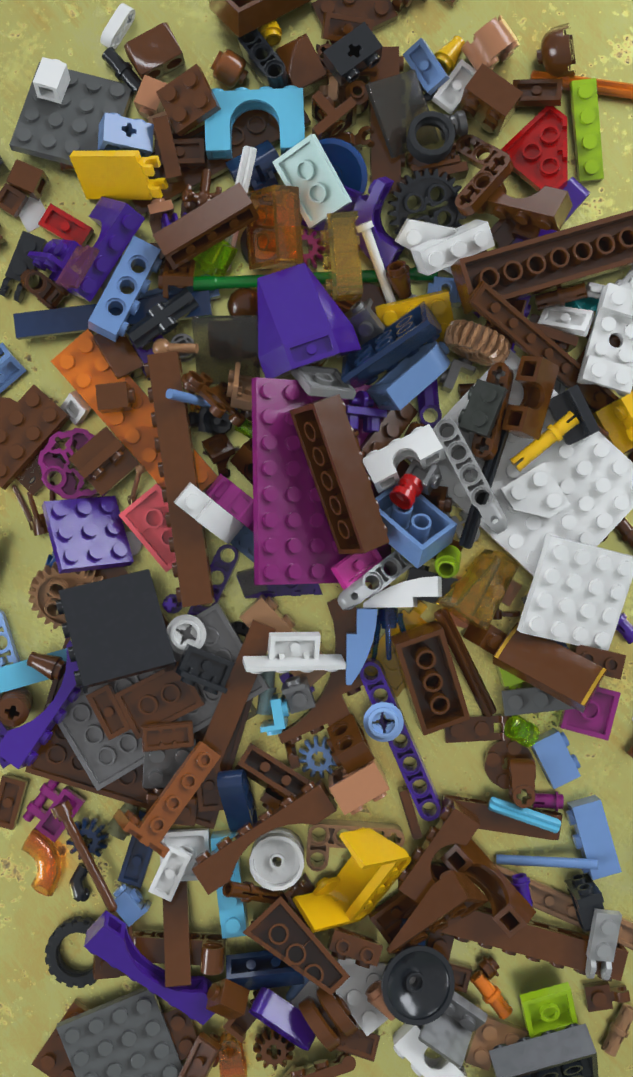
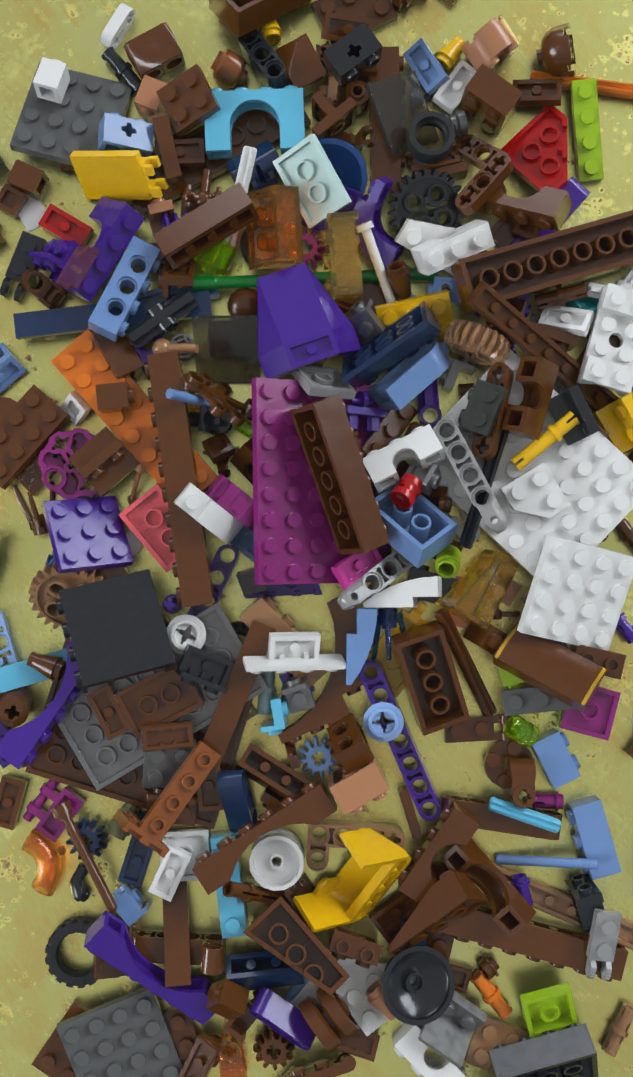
(239, 389): medium nougat bracket -> none
(600, 995): reddish brown plate -> none

